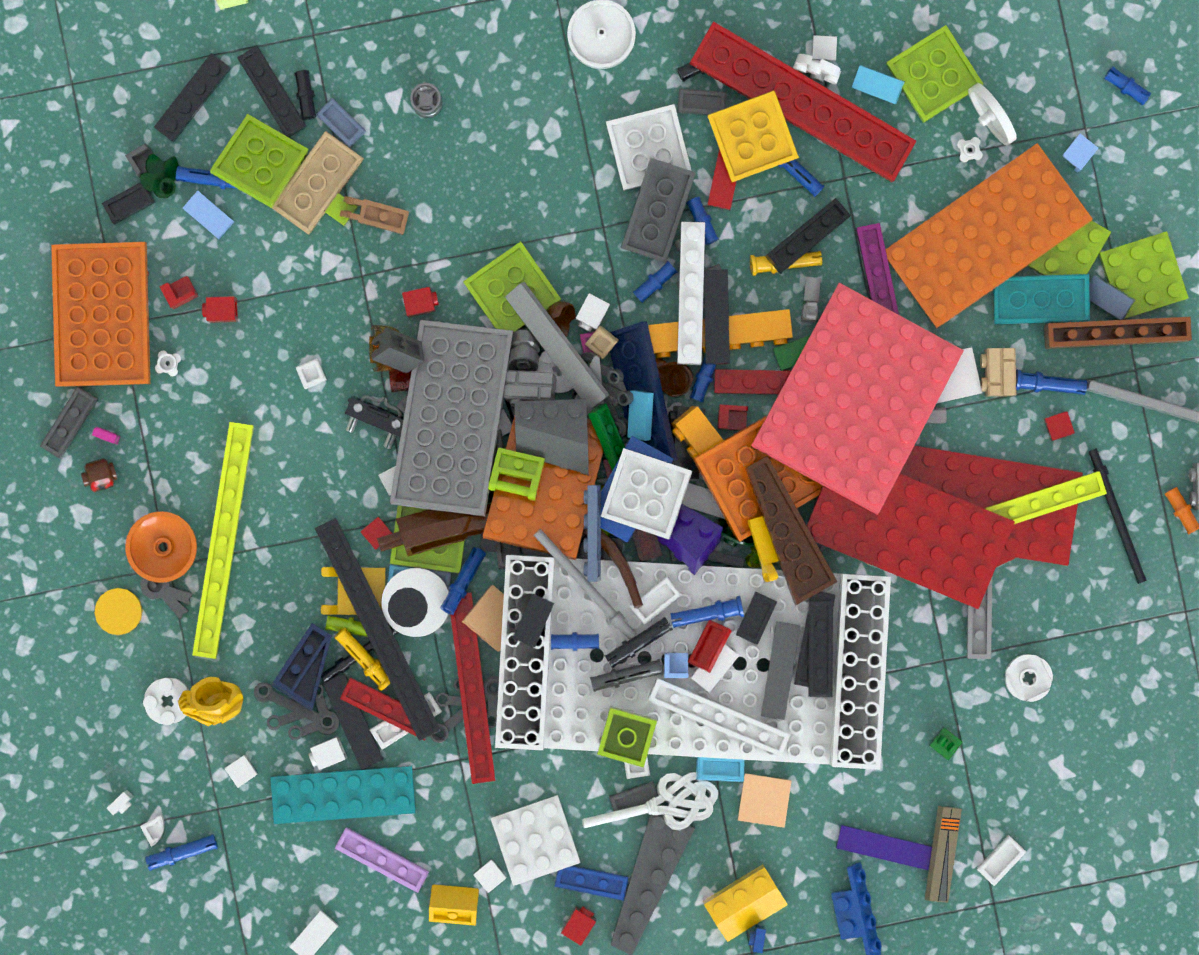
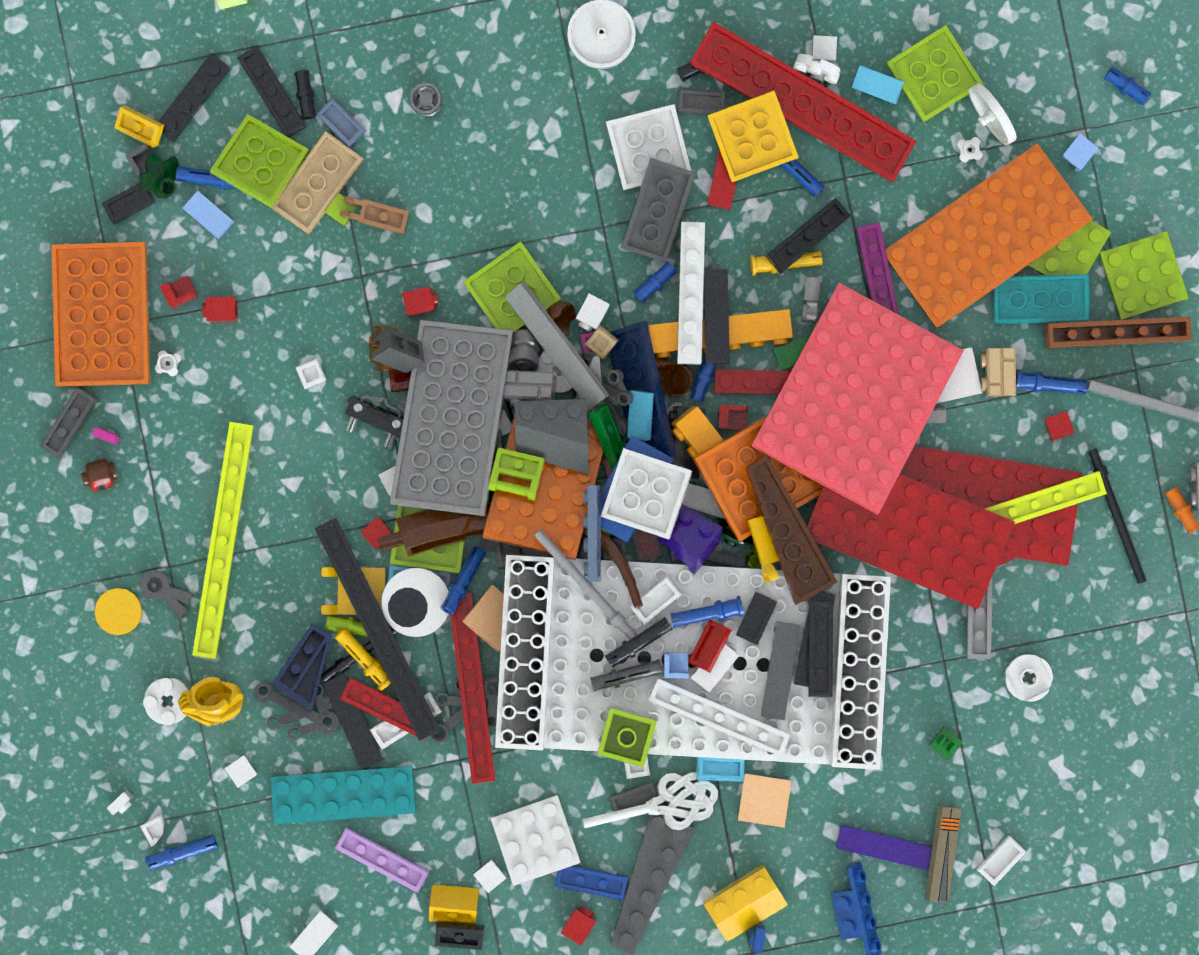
(139, 126): none -> yellow plate
(144, 549): orange dish -> none
(327, 753): white brick -> none
(459, 935): none -> black plate
(533, 620): black tile -> none
(575, 641): blue pin -> none
(700, 215): blue pin -> none
(1110, 297): sand blue tile -> none

